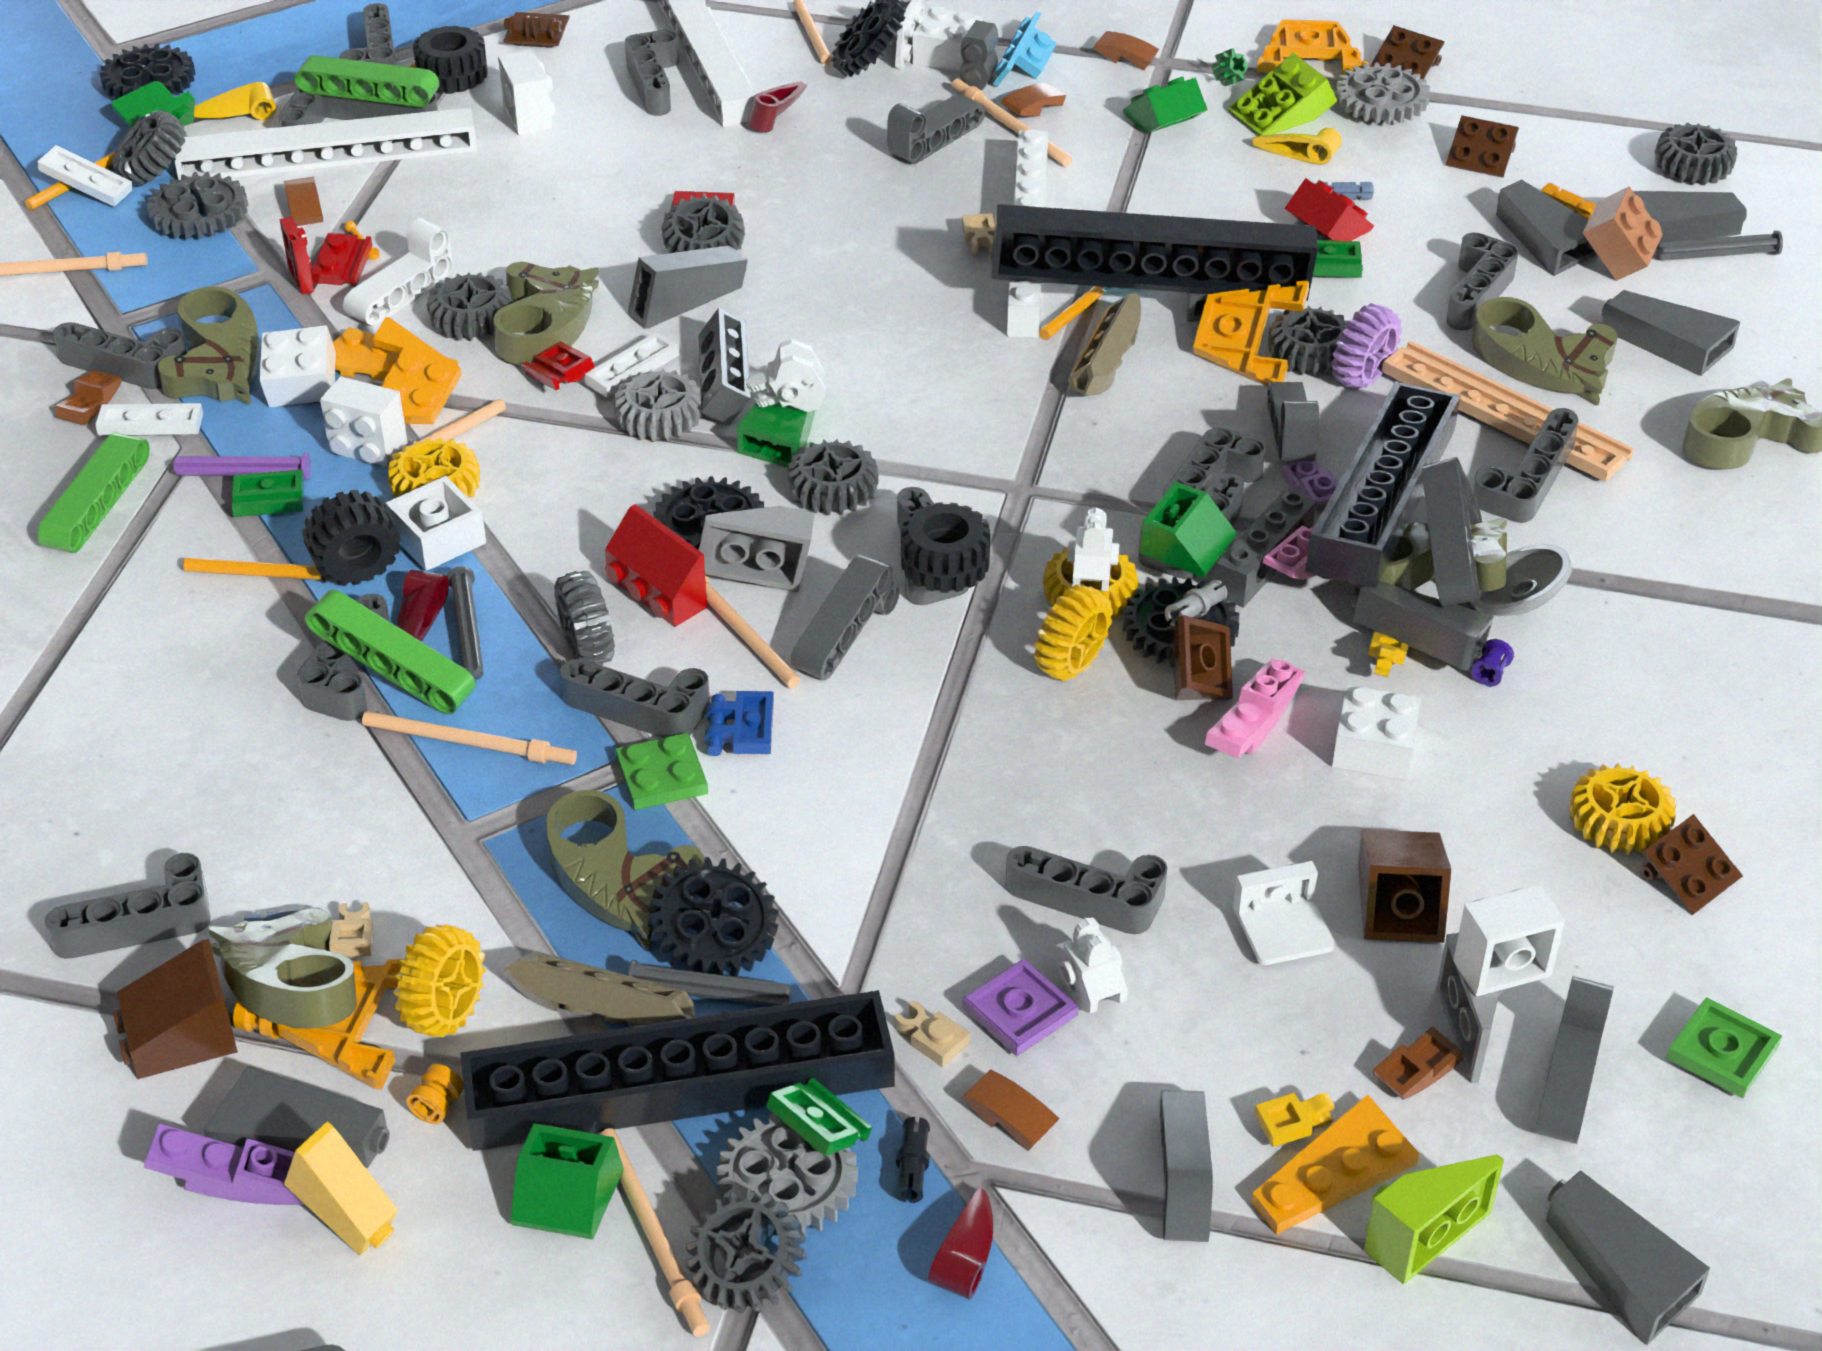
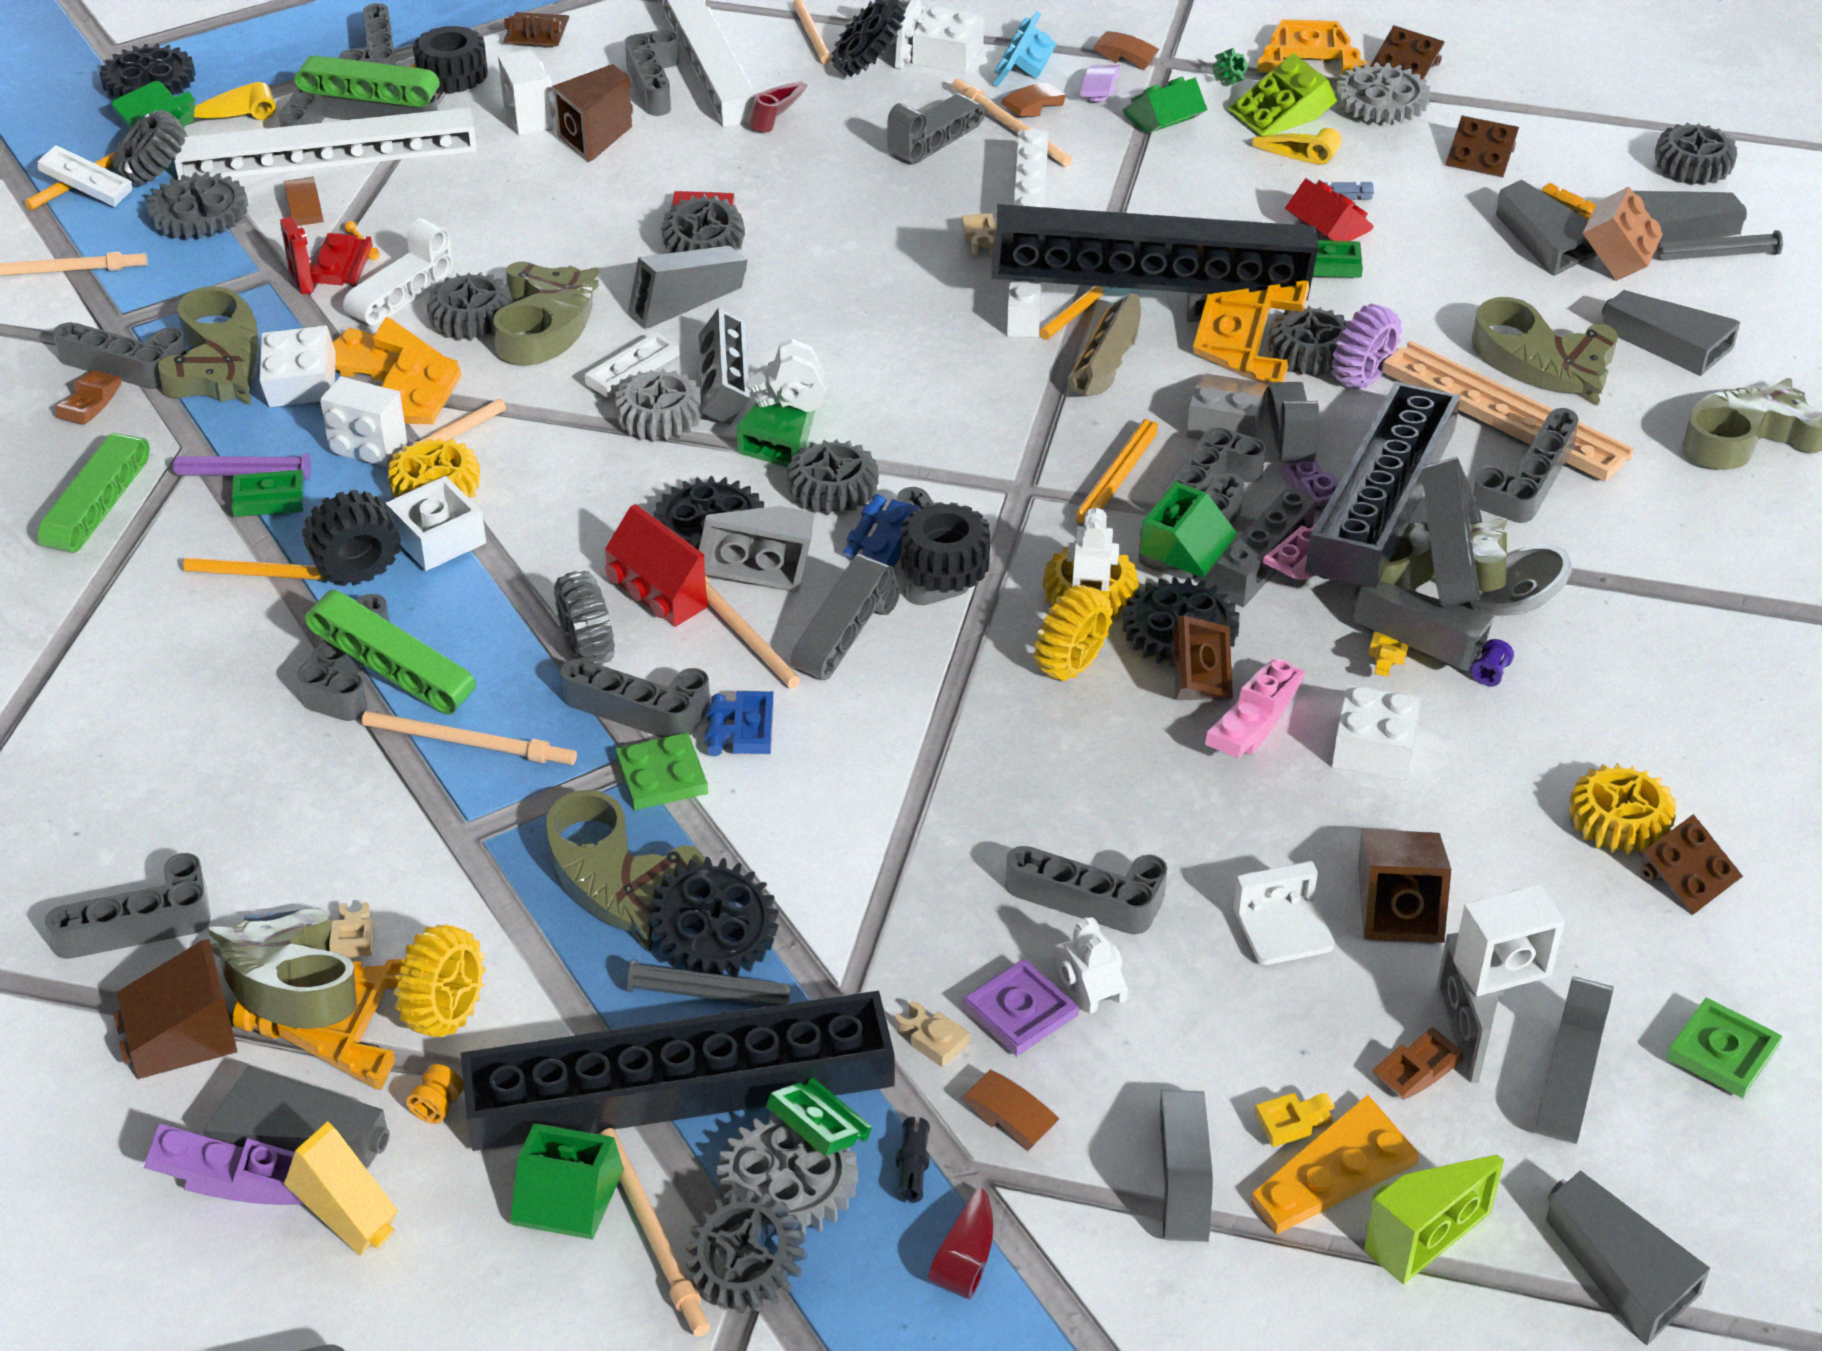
(150, 419): white plate -> none
(422, 601): dark red piece -> none
(461, 582): dark grey axle -> none
(558, 365): red plate -> none
(587, 988): dark tan brick -> none
(593, 110): none -> reddish brown slope
(886, 539): none -> blue plate
(979, 54): dark grey brick -> none
(1100, 82): none -> lavender slope
(1118, 468): none -> light orange axle
(1197, 601): light grey pin -> none
(1226, 404): none -> light grey slope
(1490, 271): dark grey beam -> none

